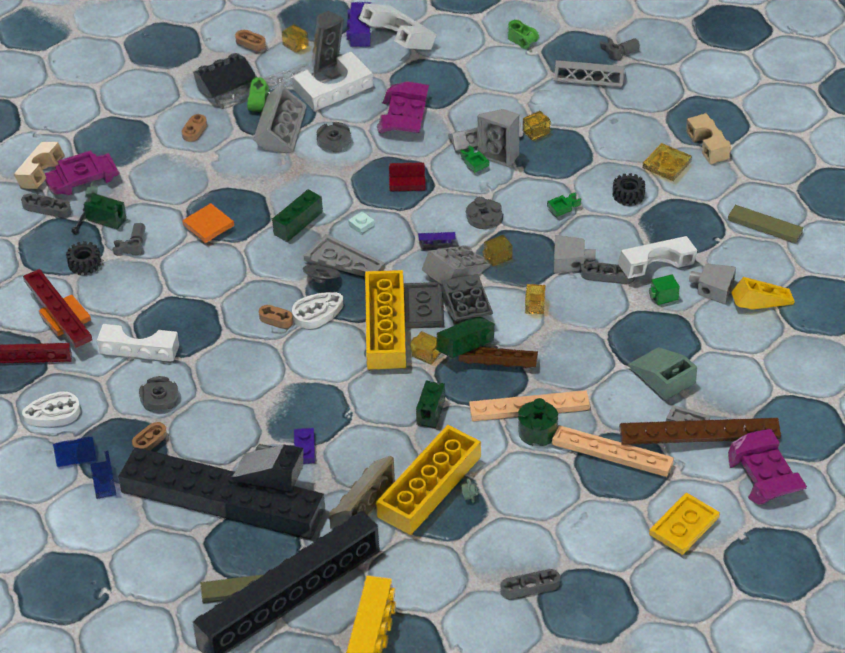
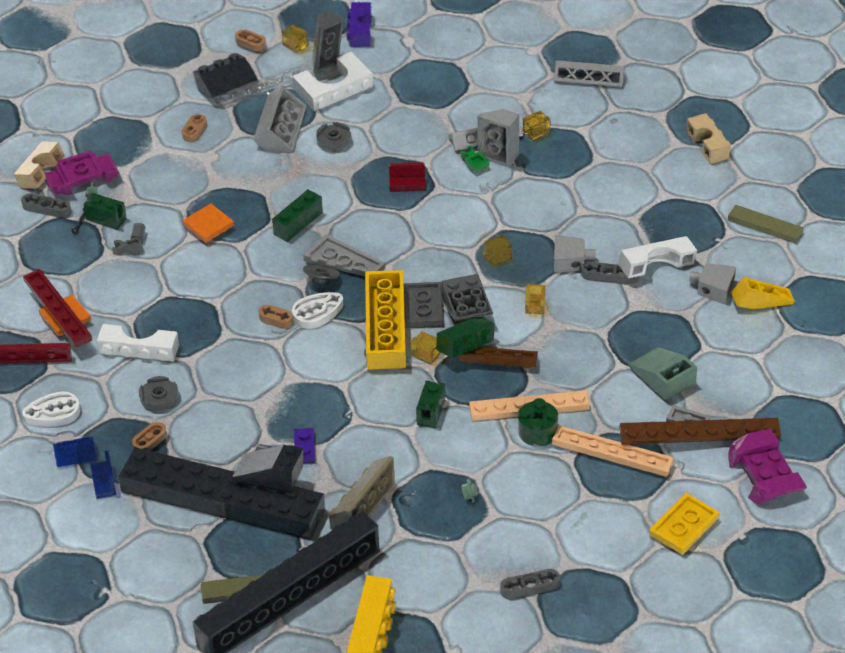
(83, 265): black tyre -> none
(257, 97): bright green piece -> none
(361, 222): light aqua plate -> none
(405, 107): magenta piece -> none
(409, 32): white arch -> none
(428, 479): yellow brick -> none
(445, 237): dark purple plate -> none
(453, 263): light grey slope -> none
(480, 205): dark grey plate -> none
(521, 34): bright green piece -> none
(562, 205): green plate -> none
(615, 51): dark grey bar -> none
(628, 182): black tyre -> none
(664, 289): green brick -> none
(667, 162): clear yellow plate -> none

